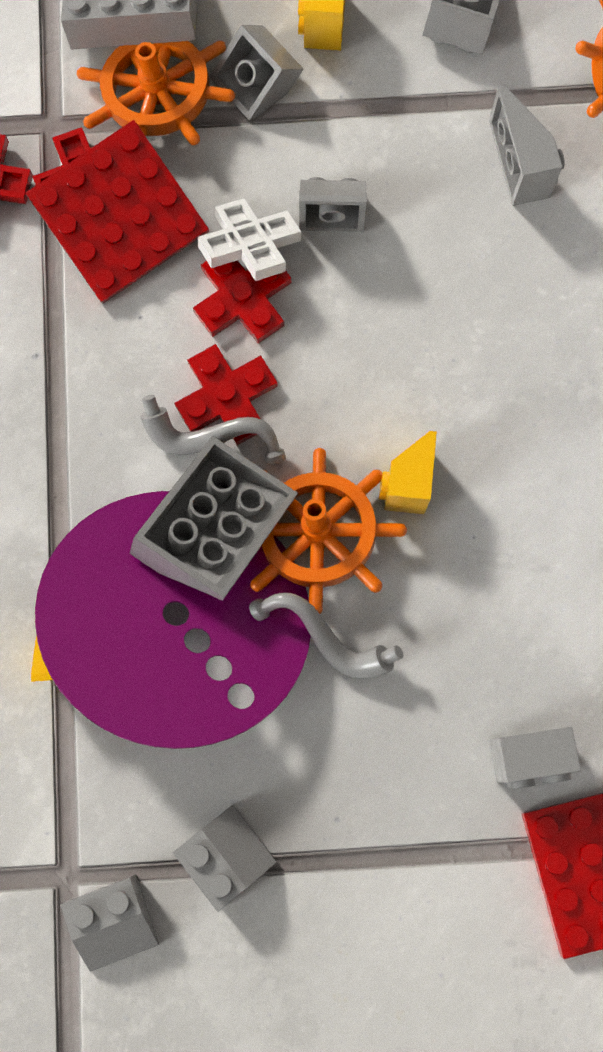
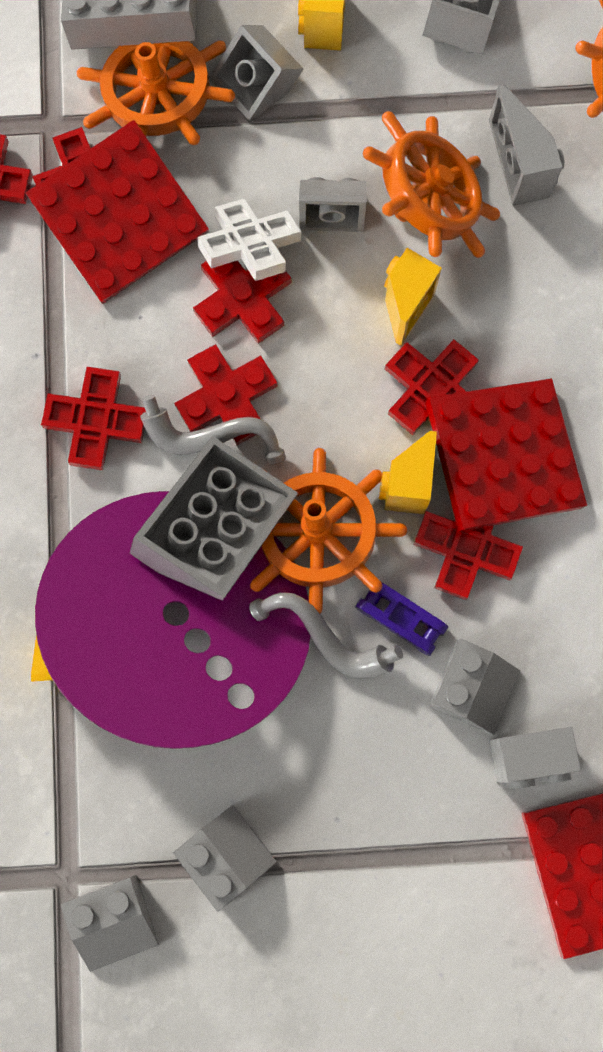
(94, 418): none -> red plate
(402, 618): none -> dark purple plate
(410, 289): none -> yellow slope
(426, 380): none -> red plate
(432, 185): none -> orange piece
(465, 553): none -> red plate
(475, 686): none -> light grey slope
(505, 454): none -> red plate

